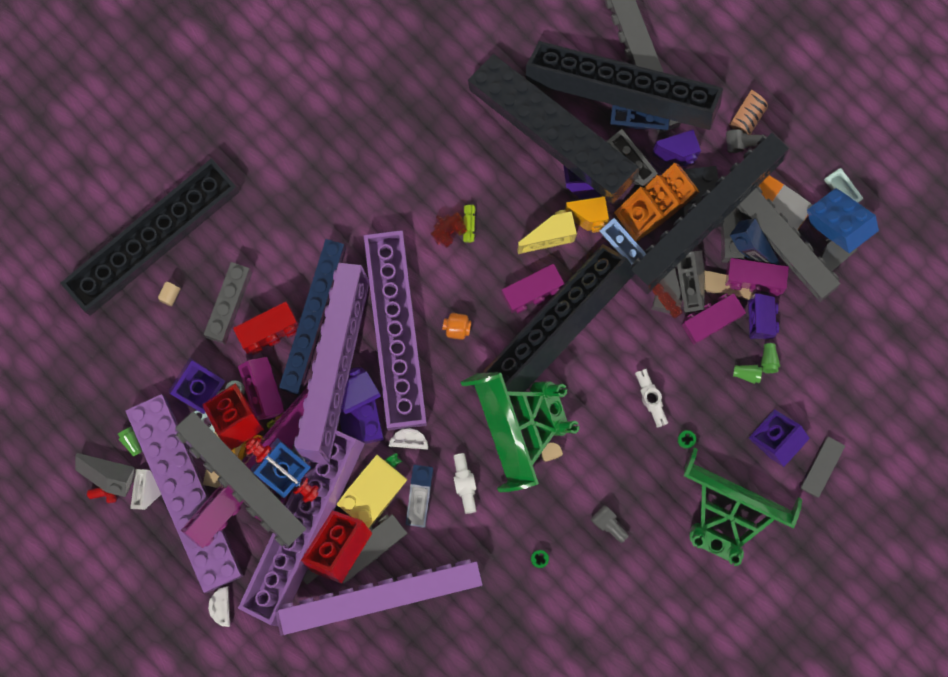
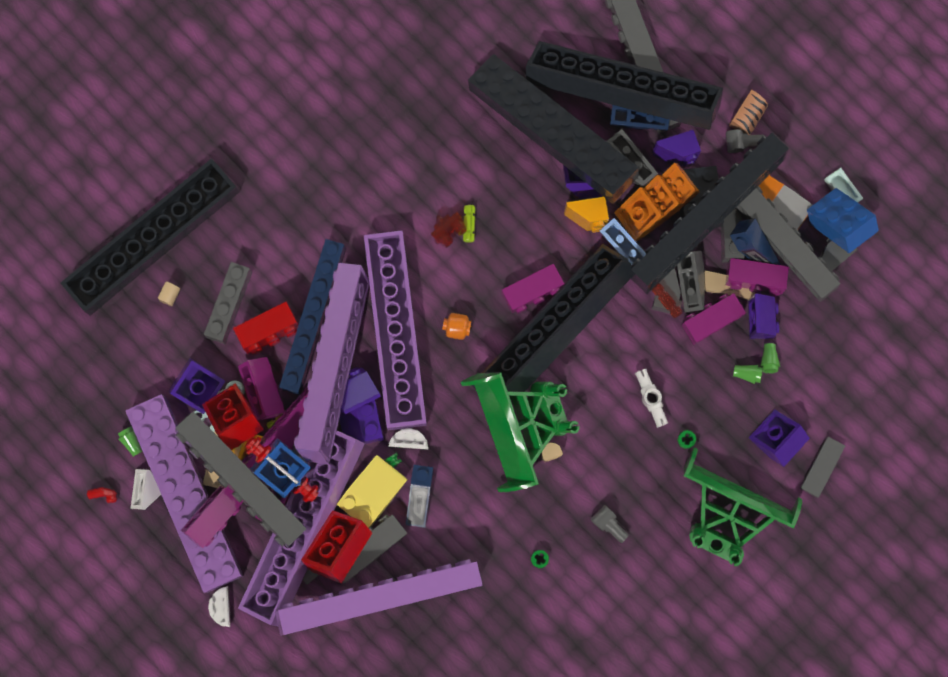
(107, 475): dark grey slope -> none
(465, 483): white pin -> none
(553, 232): light yellow slope -> none

